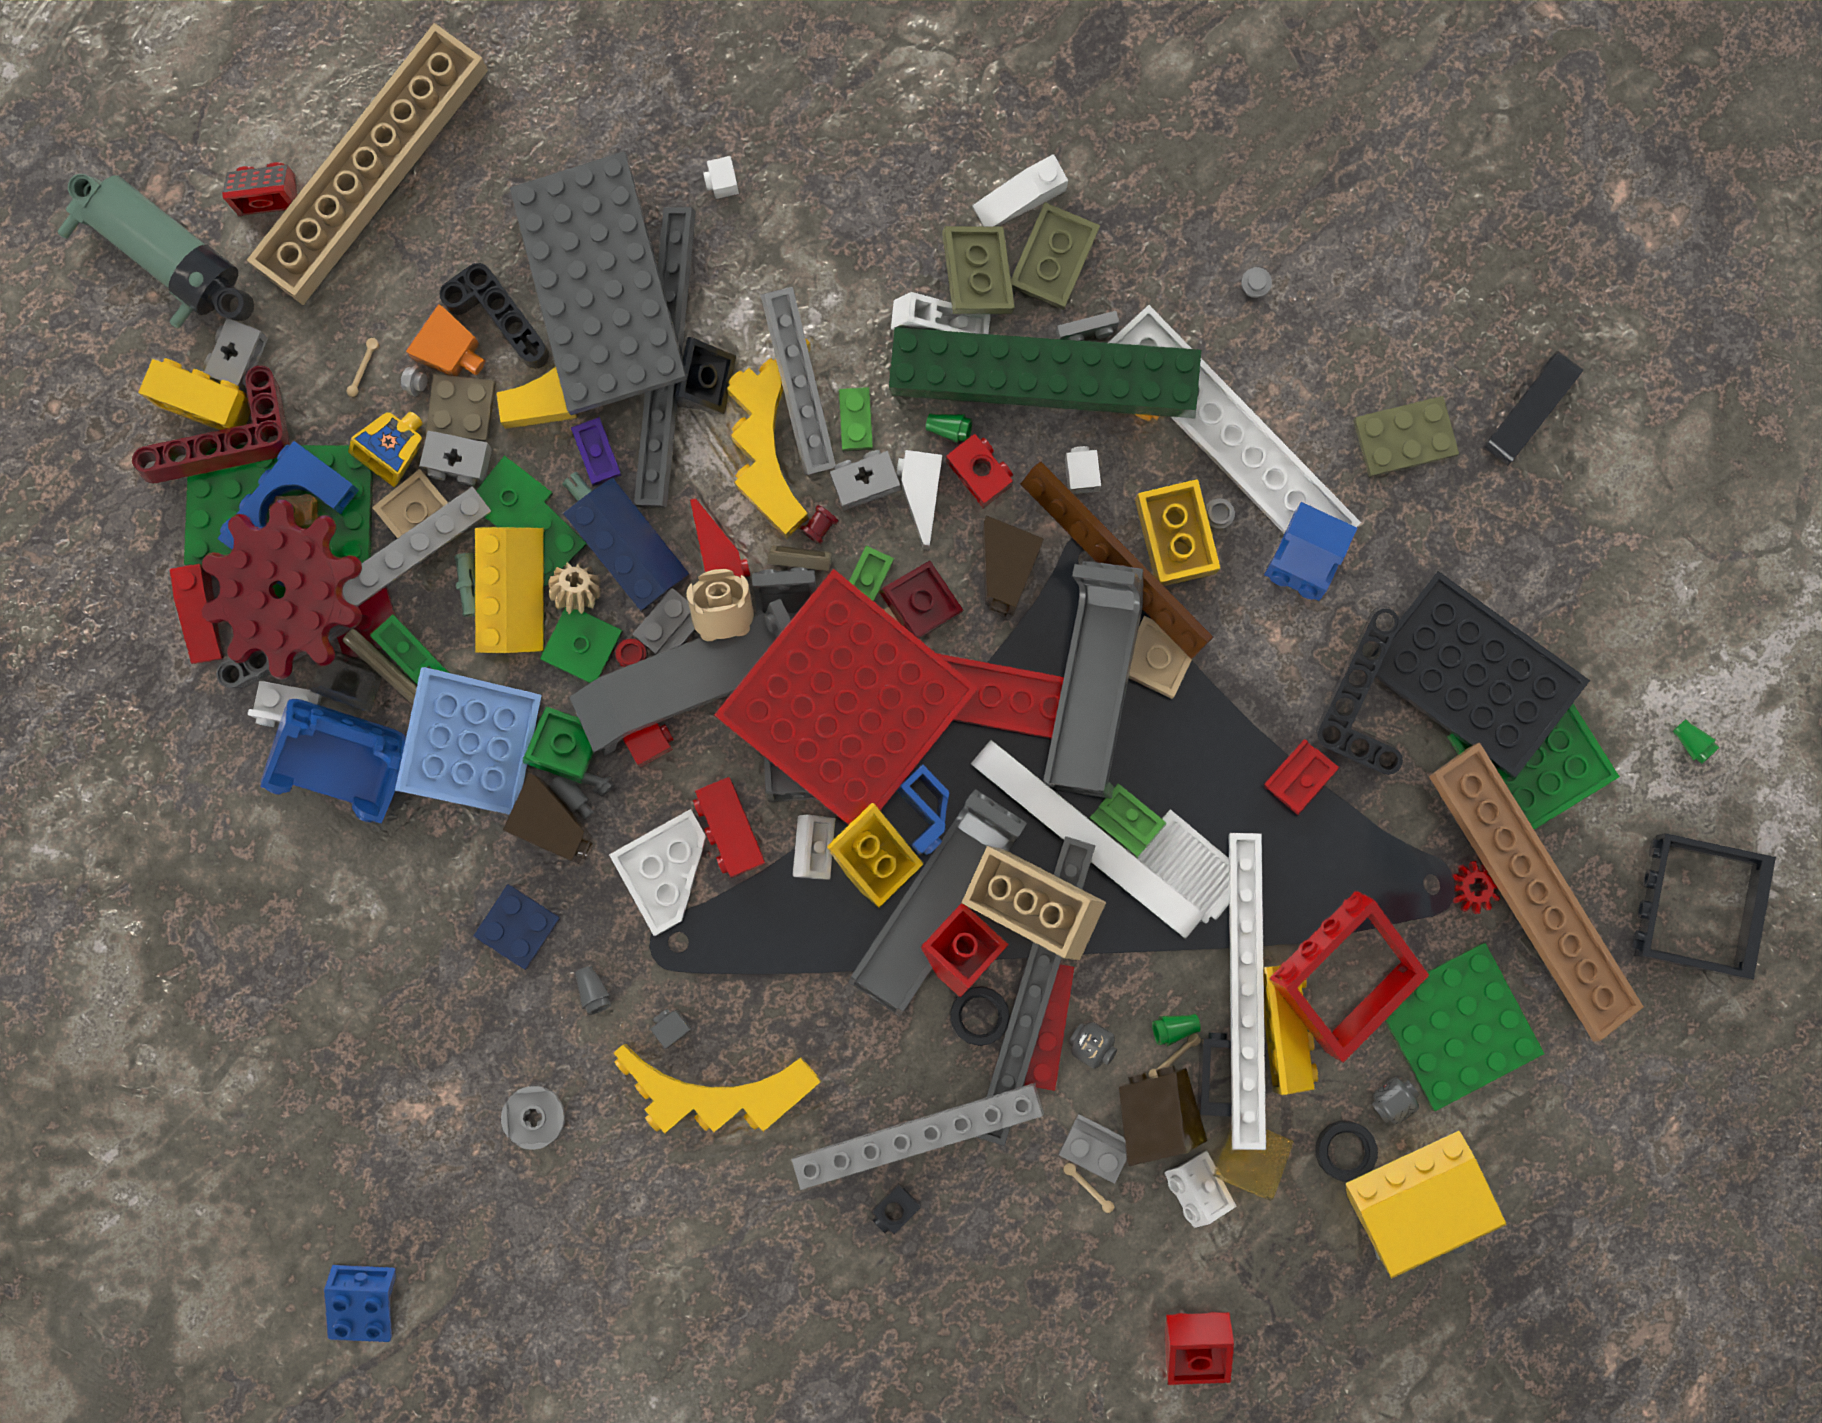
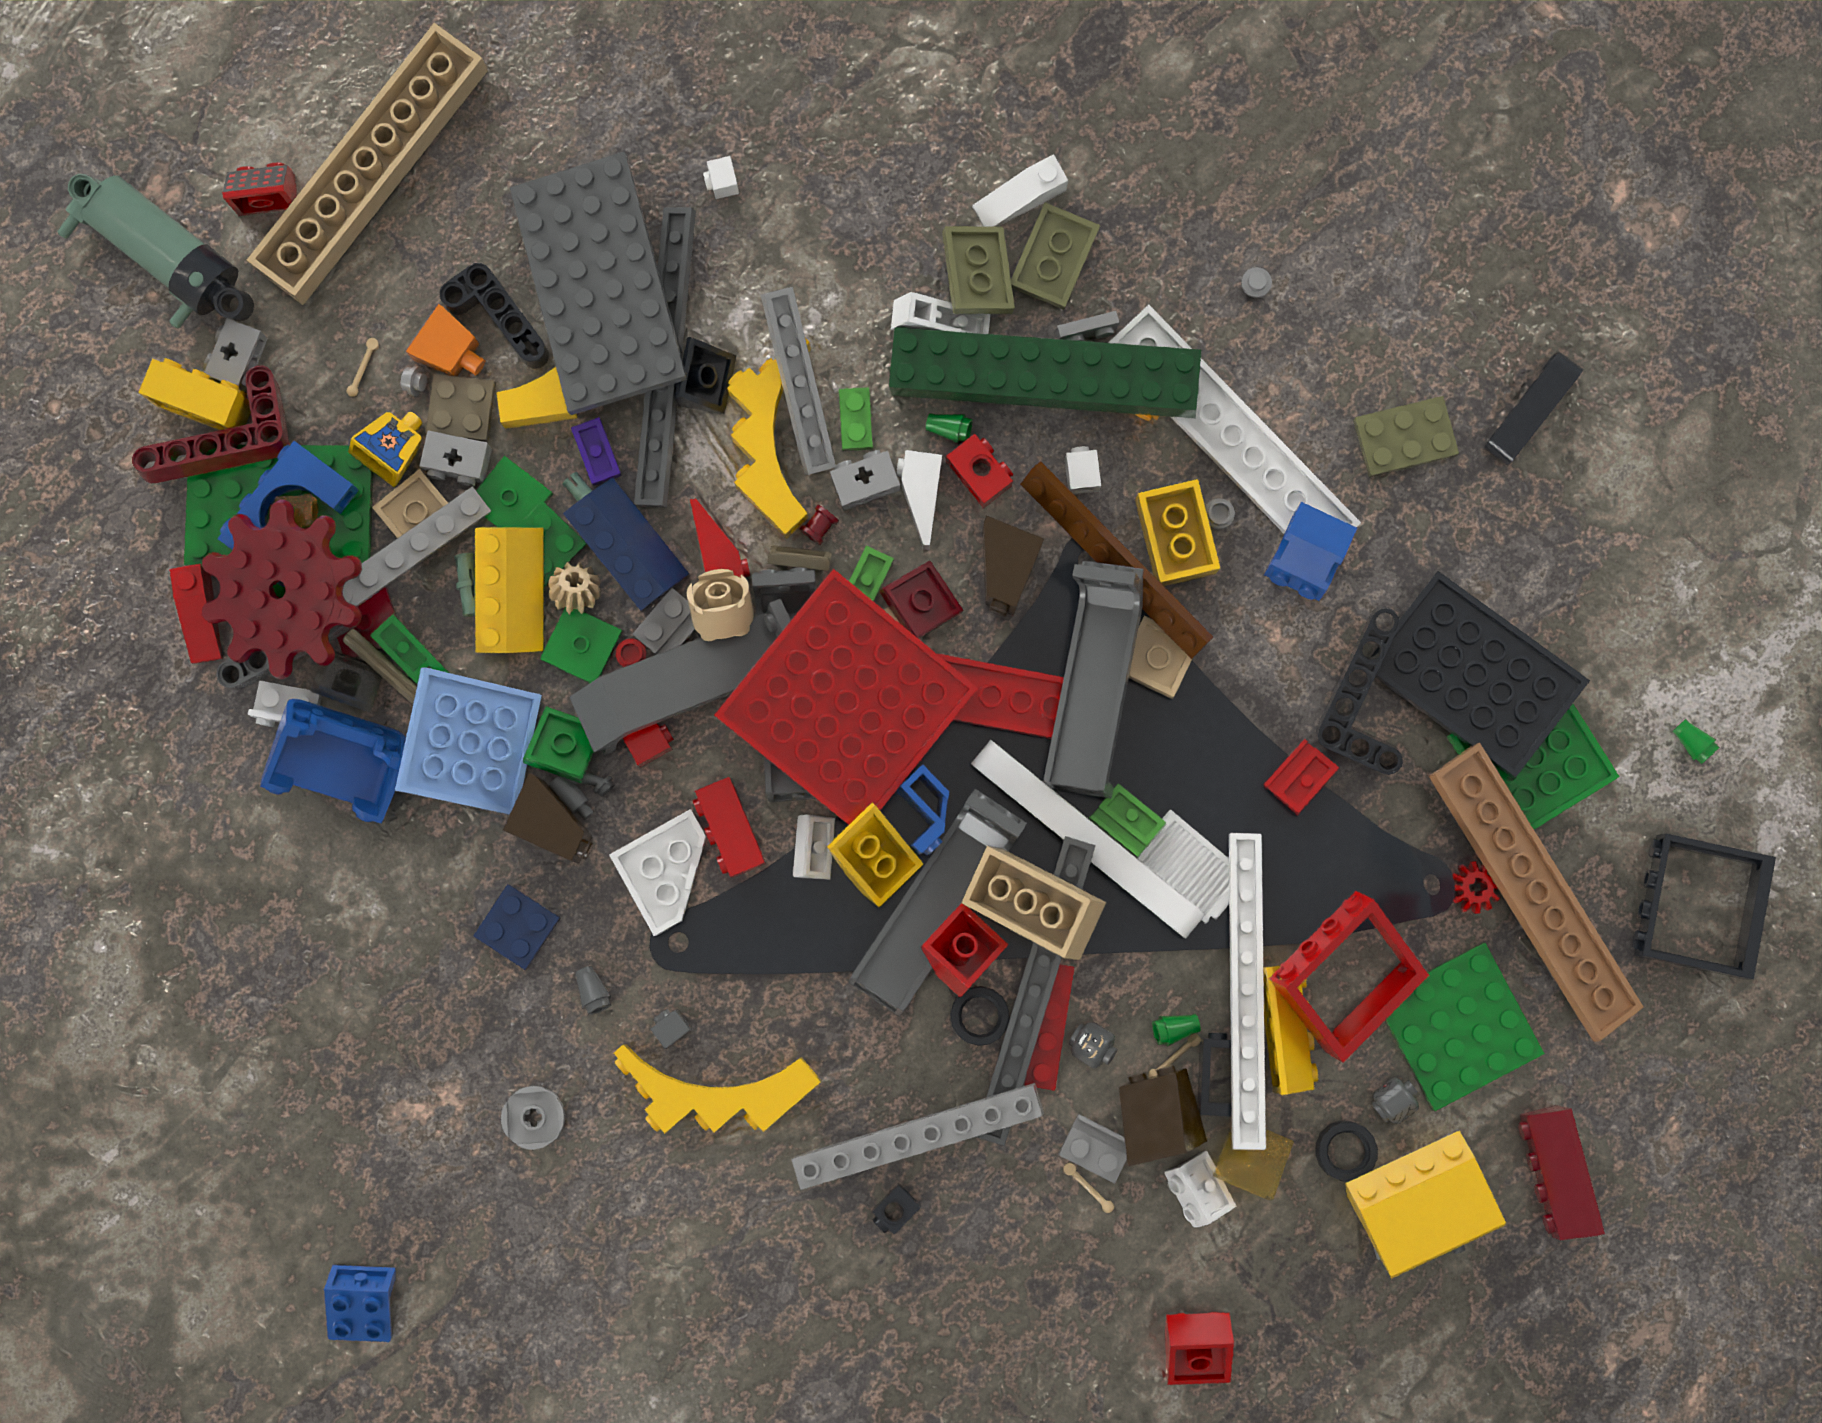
(1560, 1173): none -> dark red slope

